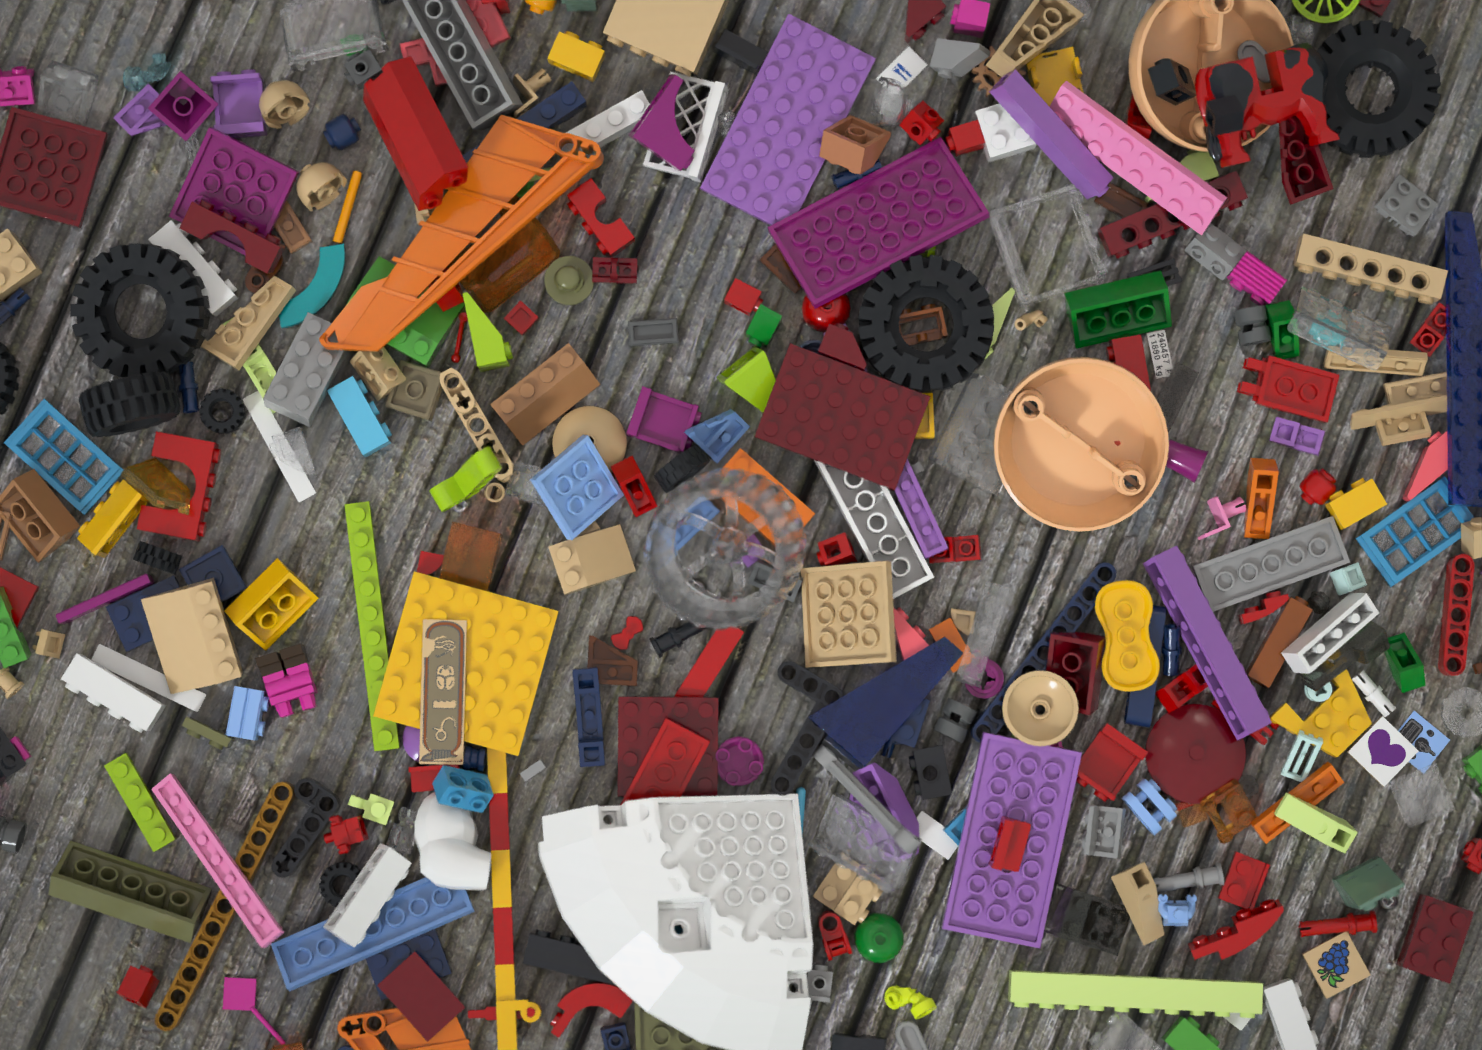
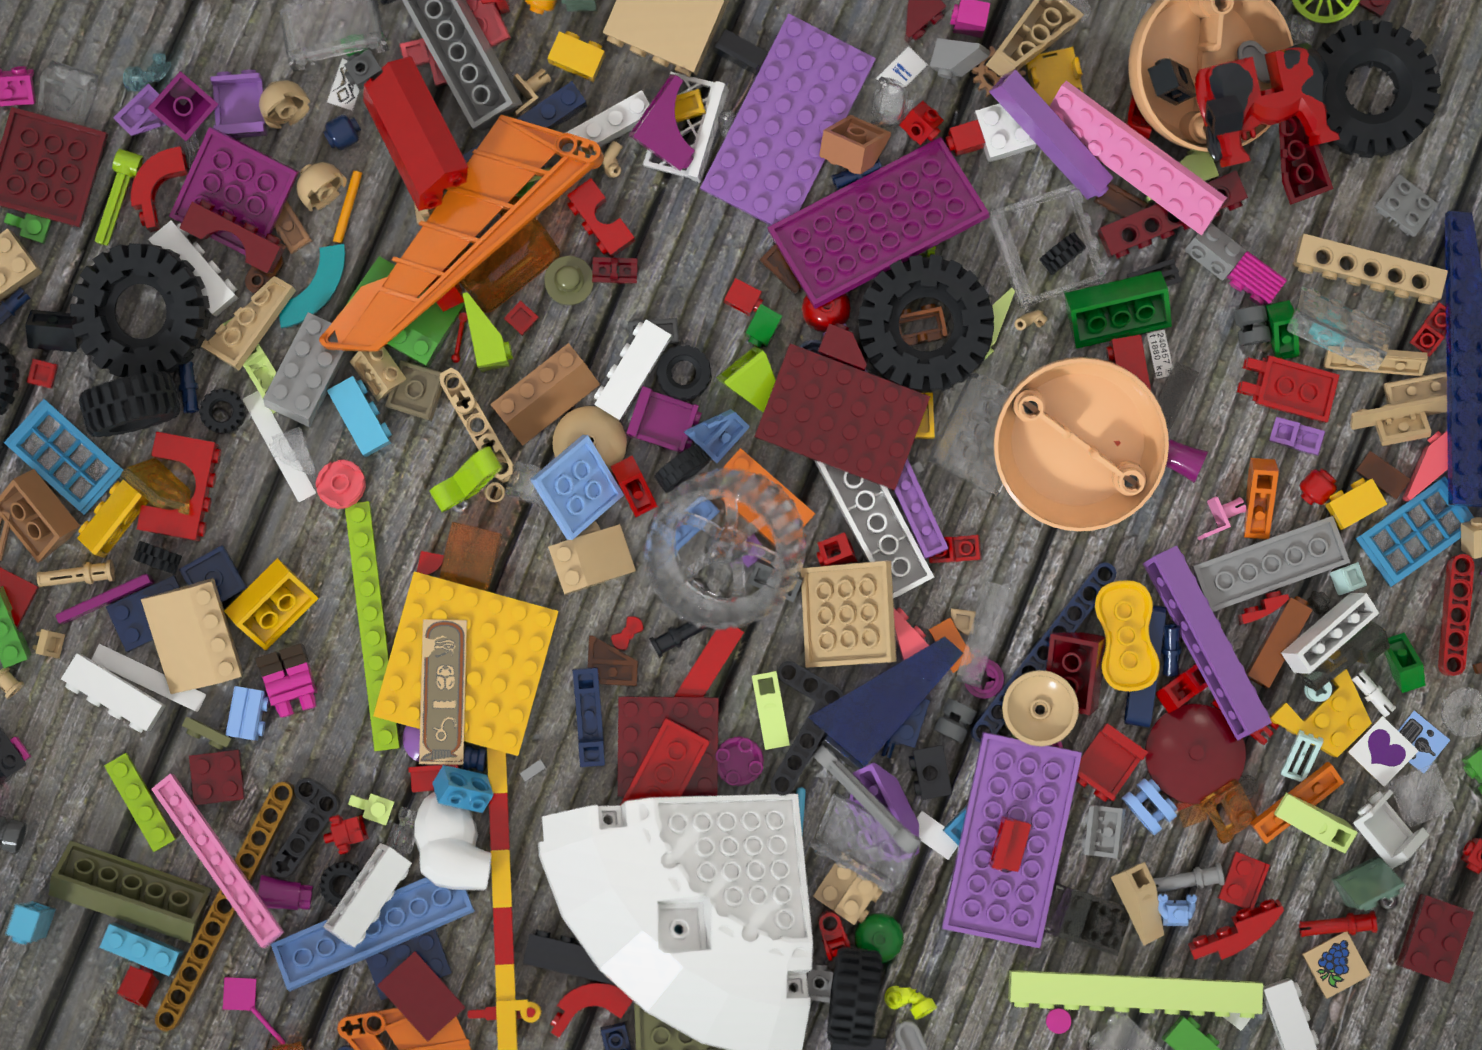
(30, 922): none -> medium azure brick
(32, 227): none -> bright green plate
(42, 373): none -> red tile
(51, 331): none -> black panel
(90, 572): none -> tan pin
(126, 166): none -> lime axle
(141, 949): none -> medium azure brick
(149, 178): none -> red arch
(217, 777): none -> dark red plate
(284, 894): none -> magenta plant
(340, 484): none -> coral tile
(342, 92): none -> white sticker
(610, 161): none -> tan arm
(633, 369): none -> white brick
(678, 354): none -> black tyre
(689, 105): none -> yellow tile
(770, 710): none -> yellowish green slope
(854, 997): none -> black tyre
(1058, 1020): none -> dark pink tile
(1062, 253): none -> black tyre
(1384, 475): none -> reddish brown tile
(1387, 831): none -> white panel

